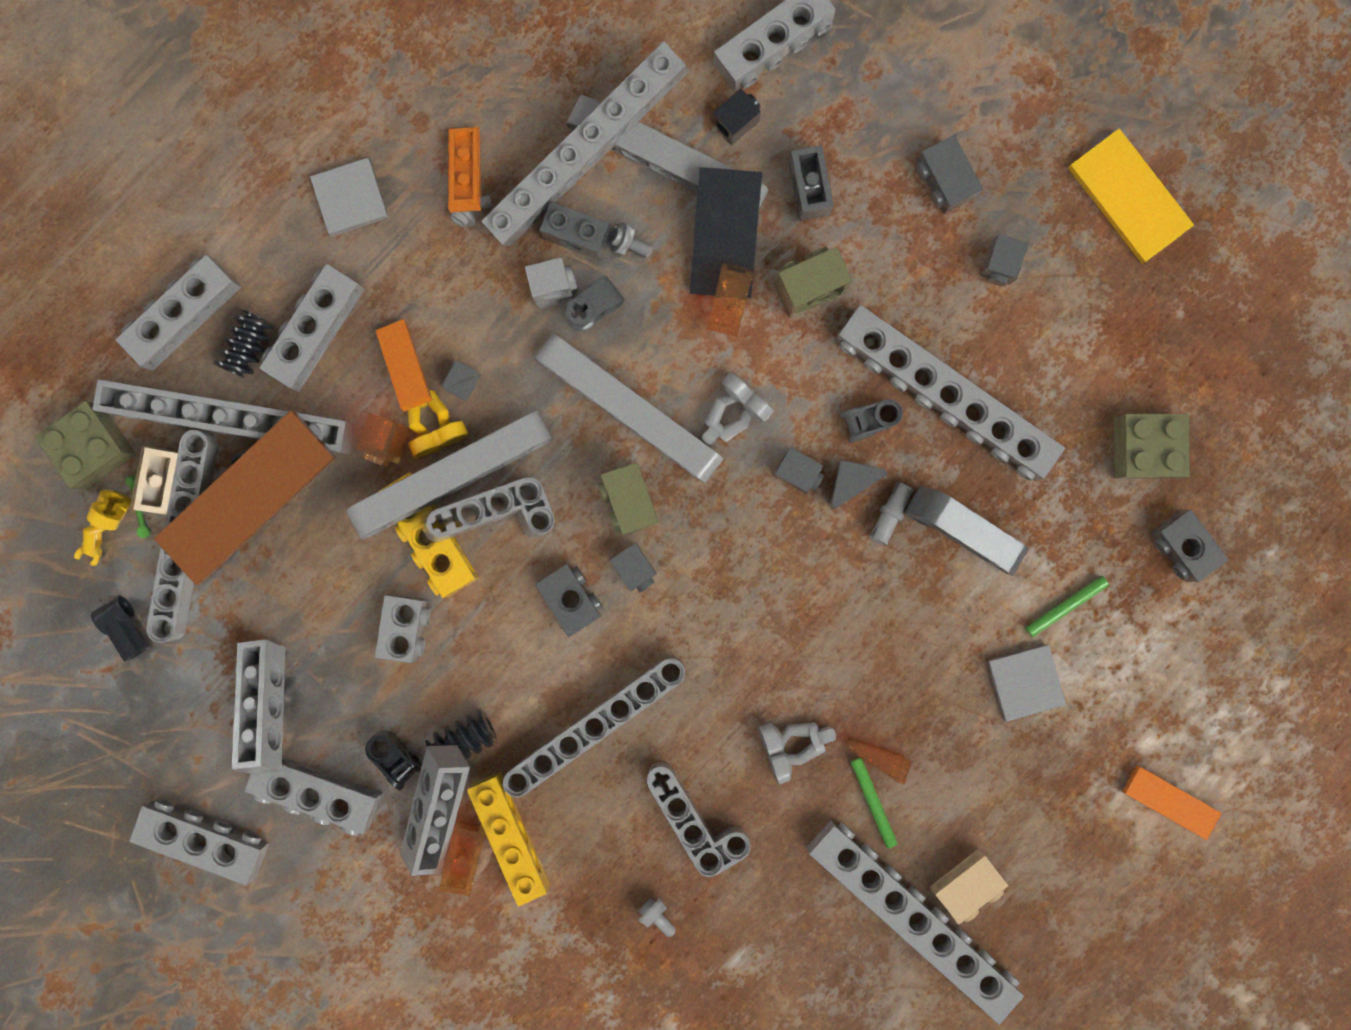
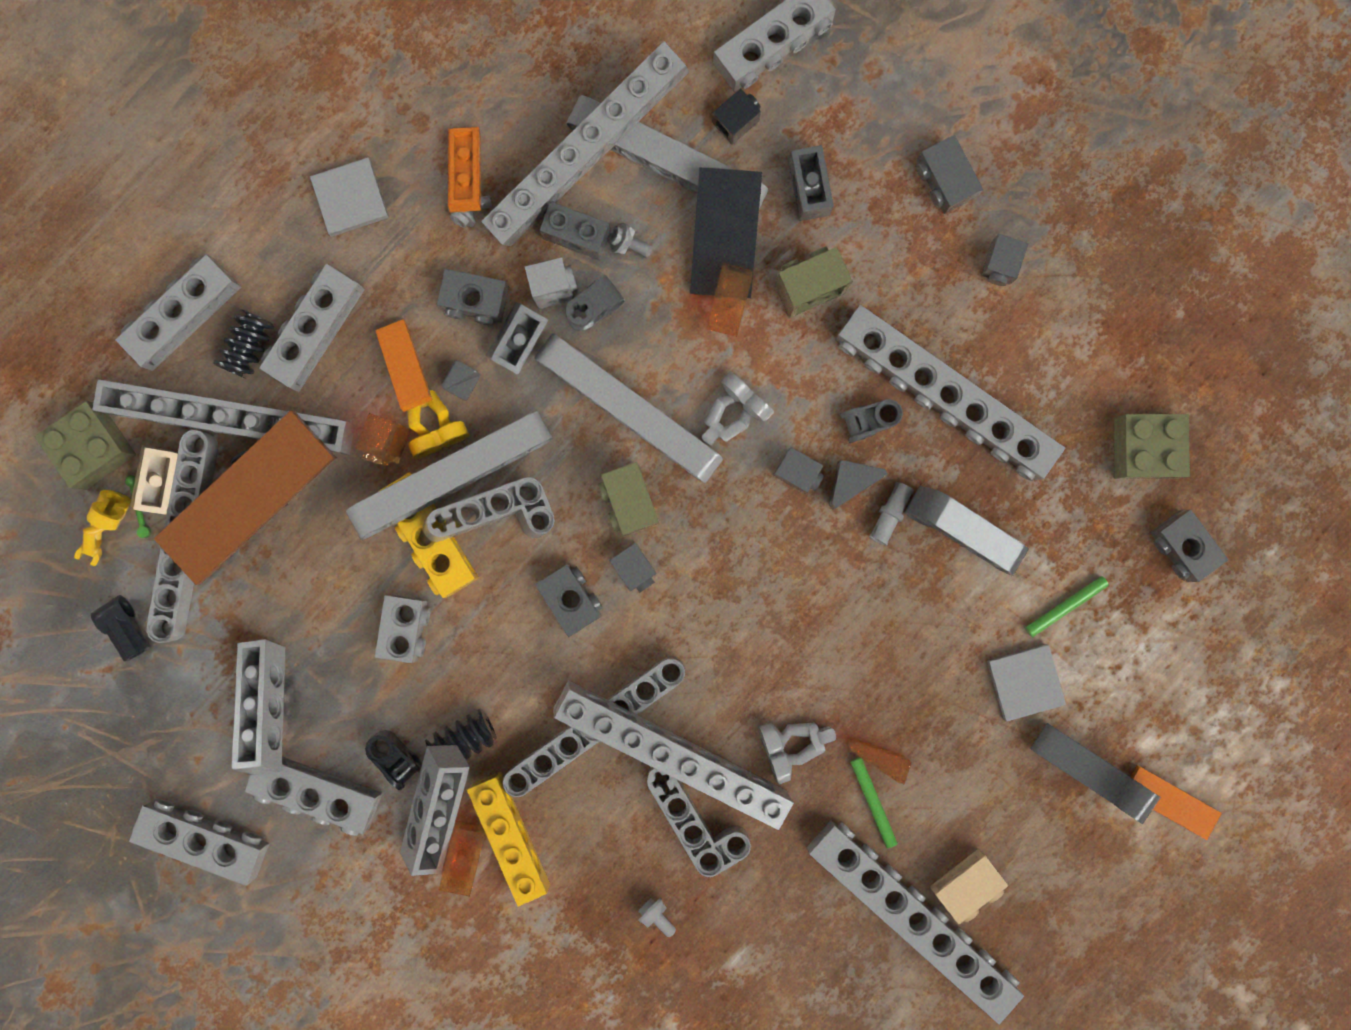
(458, 285): none -> dark grey brick
(516, 337): none -> dark grey brick
(672, 755): none -> light grey brick
(1095, 773): none -> dark grey beam
(1130, 196): yellow tile -> none

